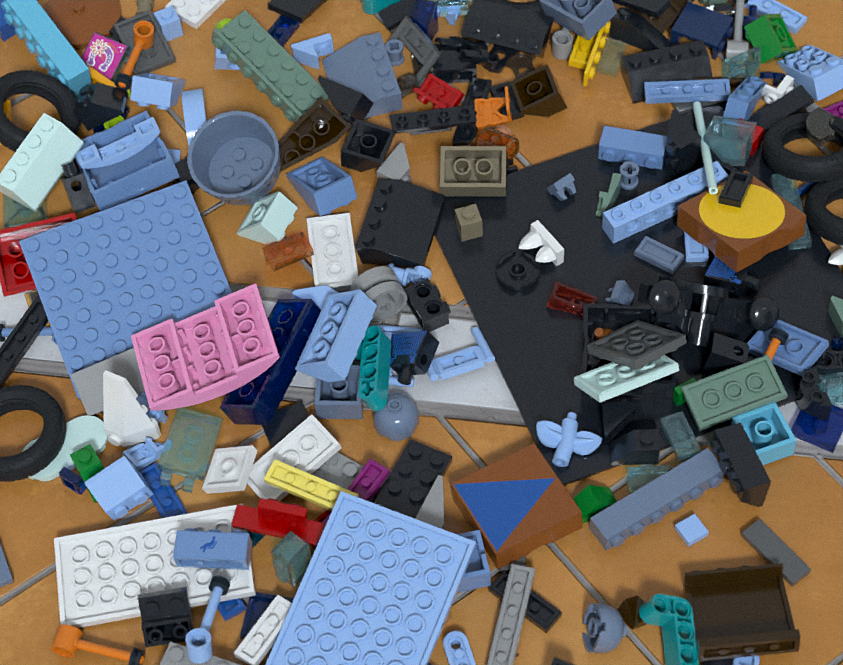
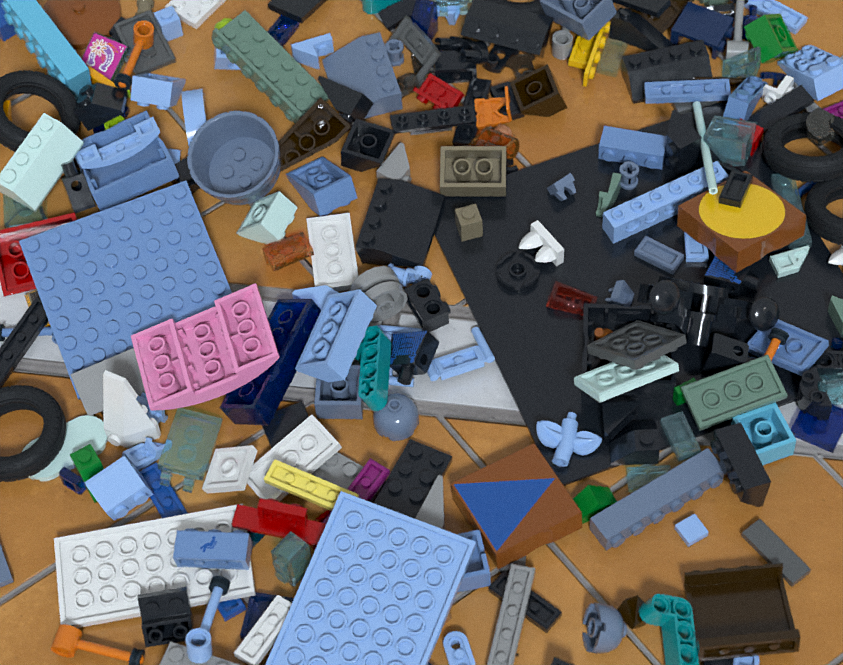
(789, 261): none -> light aqua tile

